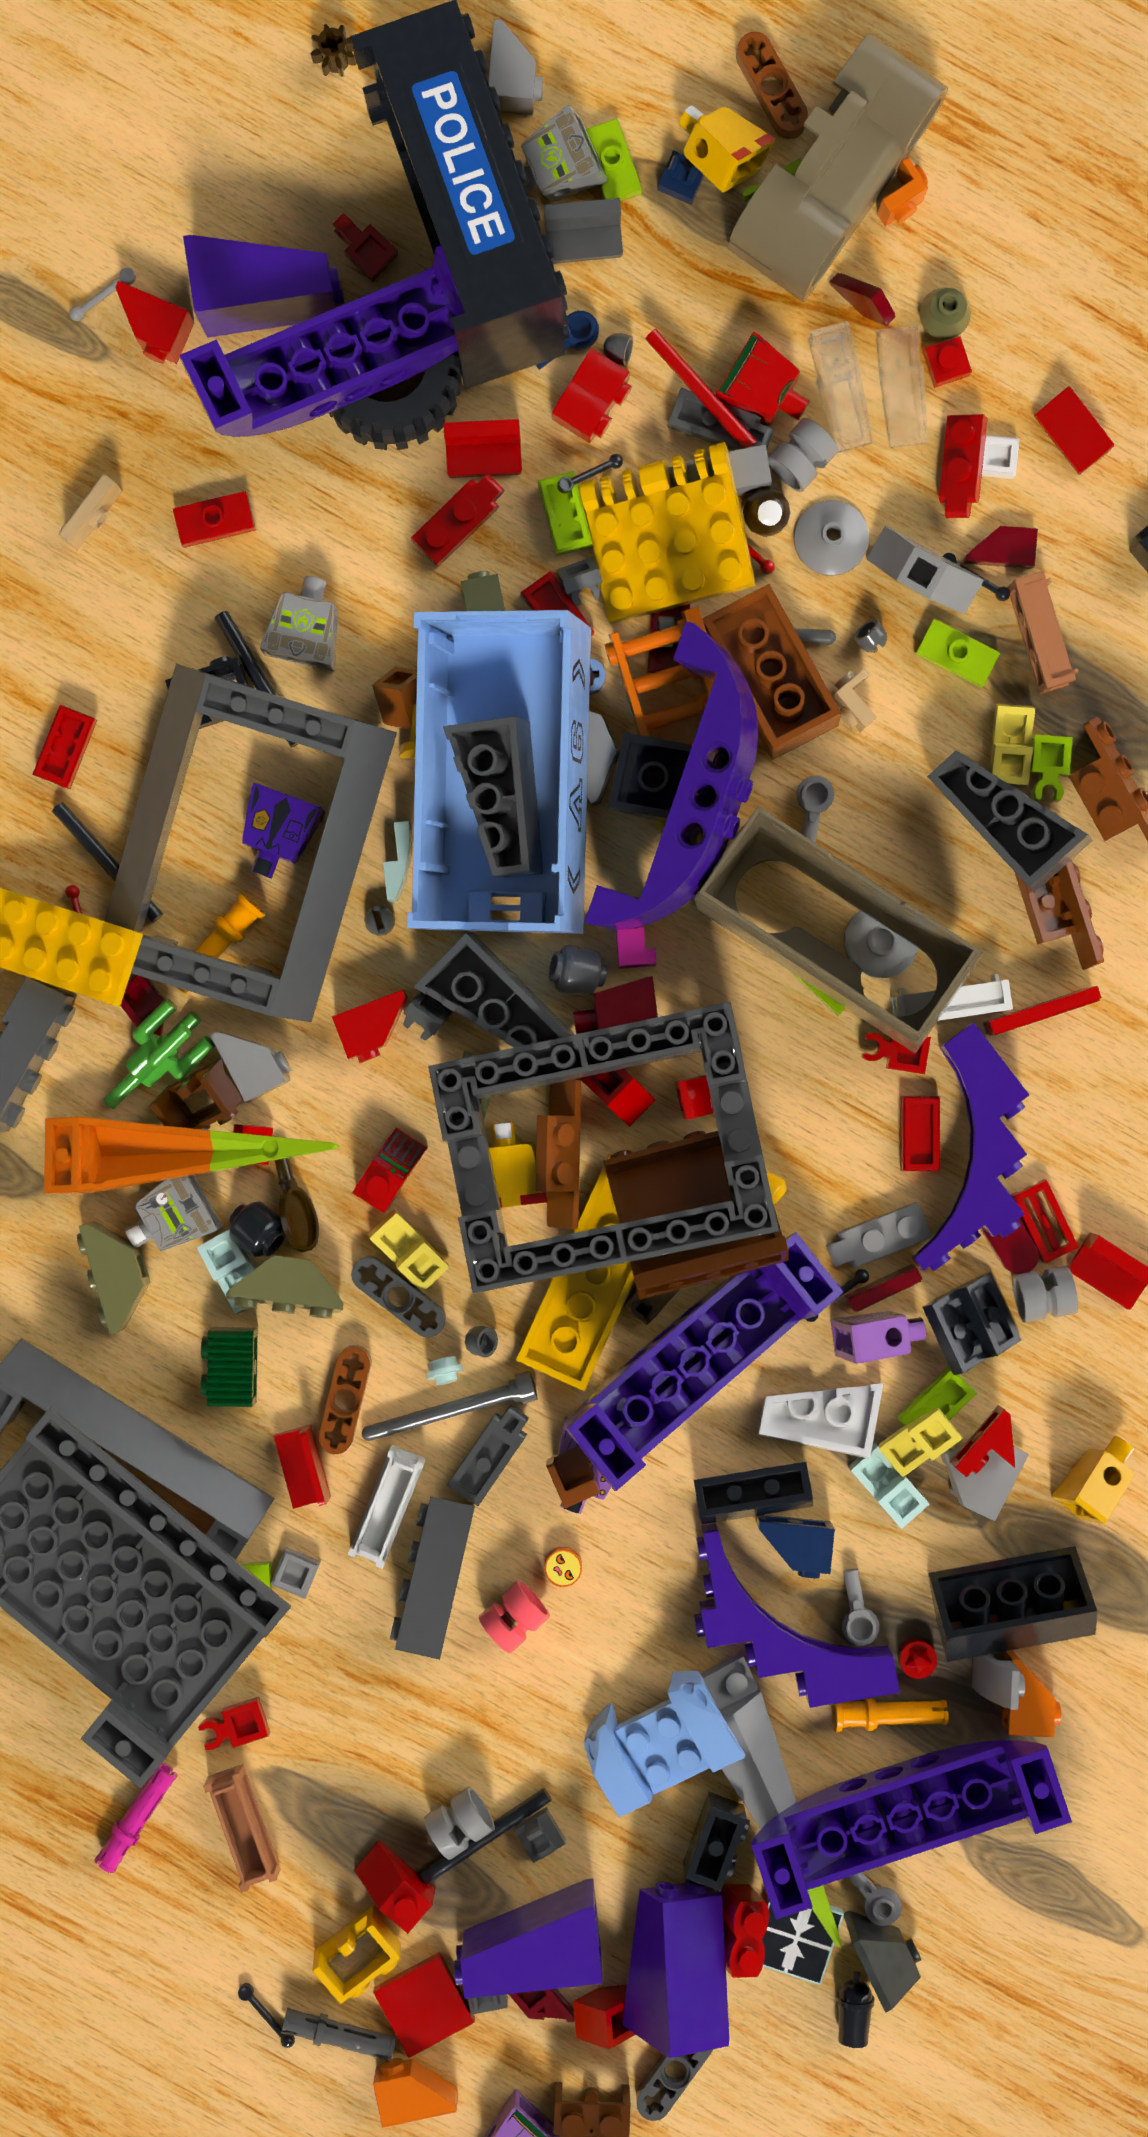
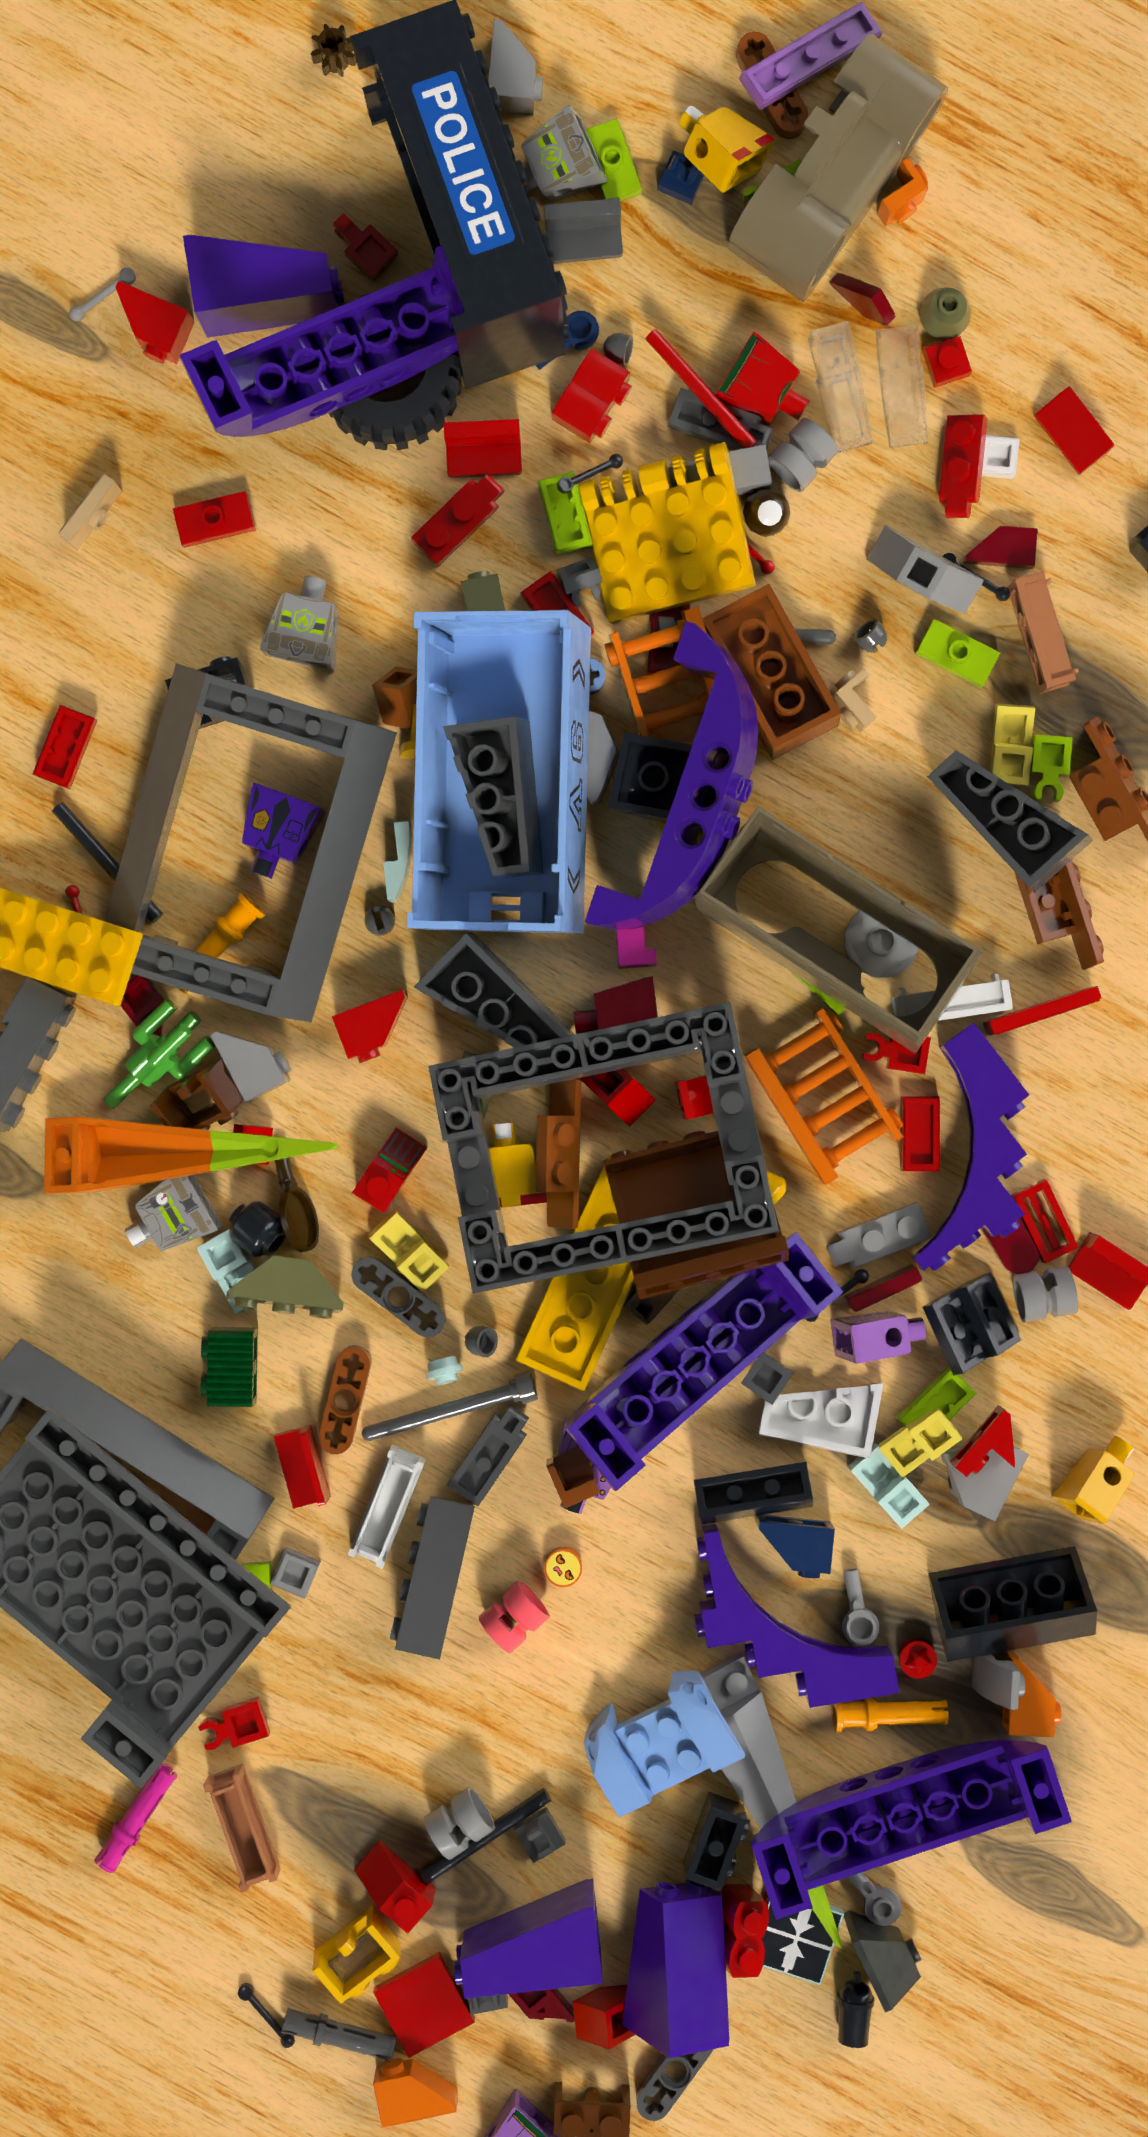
(115, 1273): olive slope -> none
(245, 655): black bar -> none
(426, 1013): dark grey tile -> none
(577, 970): dark grey head -> none
(767, 1378): none -> dark grey tile
(806, 1128): none -> orange fence
(808, 56): none -> medium lavender tile
(814, 796): light grey plate -> none
(820, 552): light grey dish -> none

